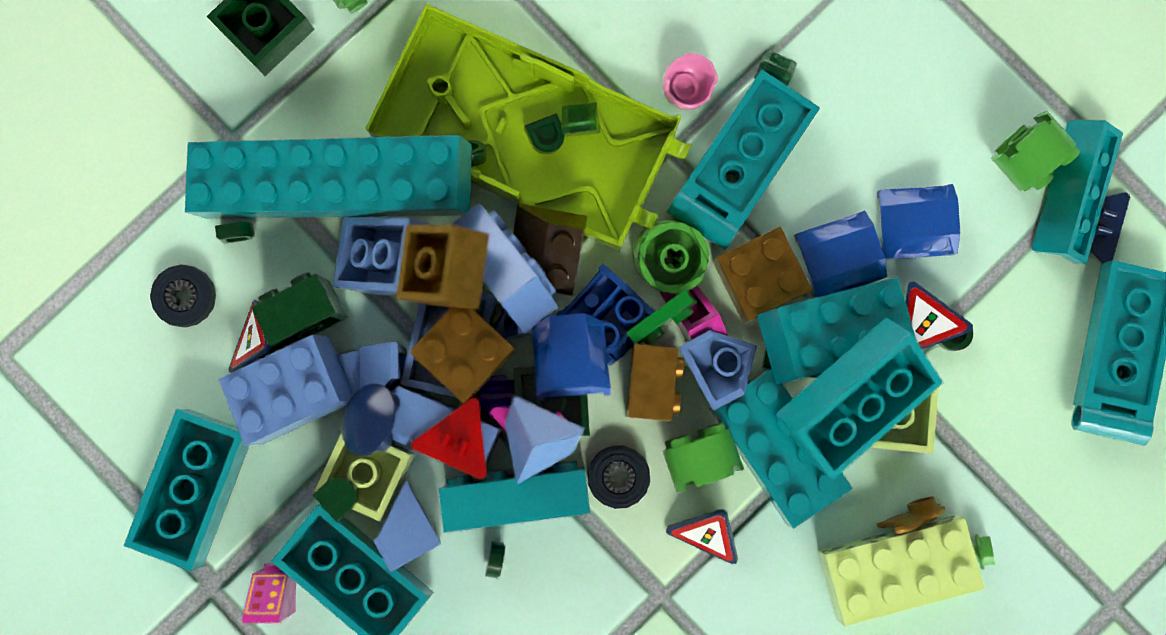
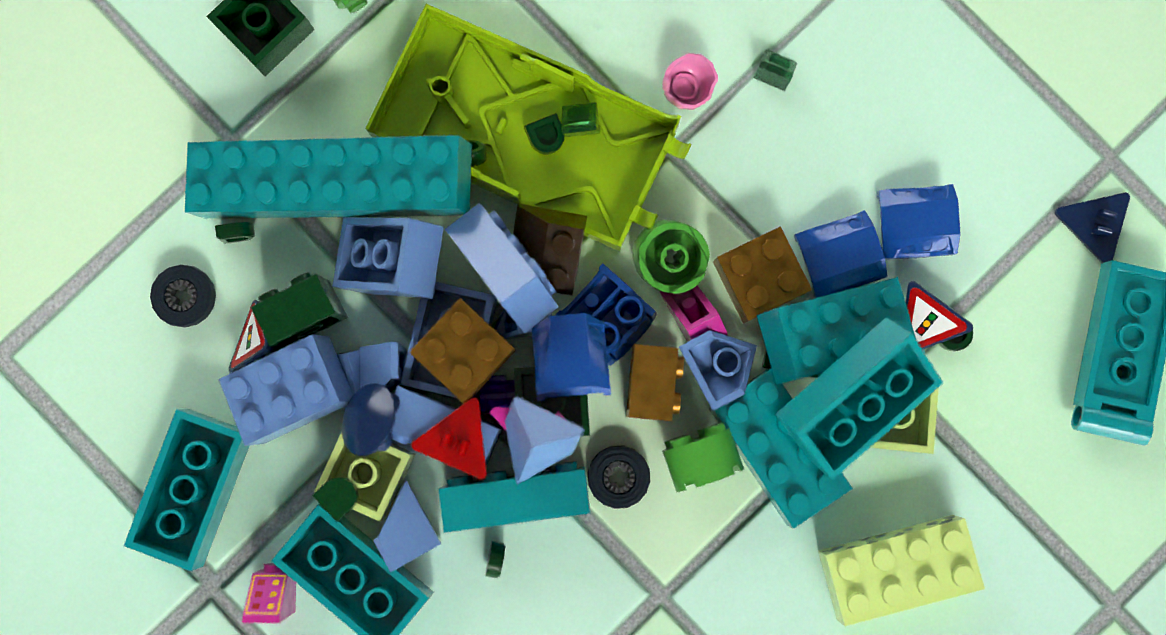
(442, 266): pearl gold brick -> none
(650, 328): green plate -> none
(708, 533): piece -> none
(751, 148): teal hinge -> none
(920, 512): pearl gold plate -> none
(983, 551): bright green plate -> none
(1035, 152): bright green brick -> none
(1078, 192): teal panel -> none

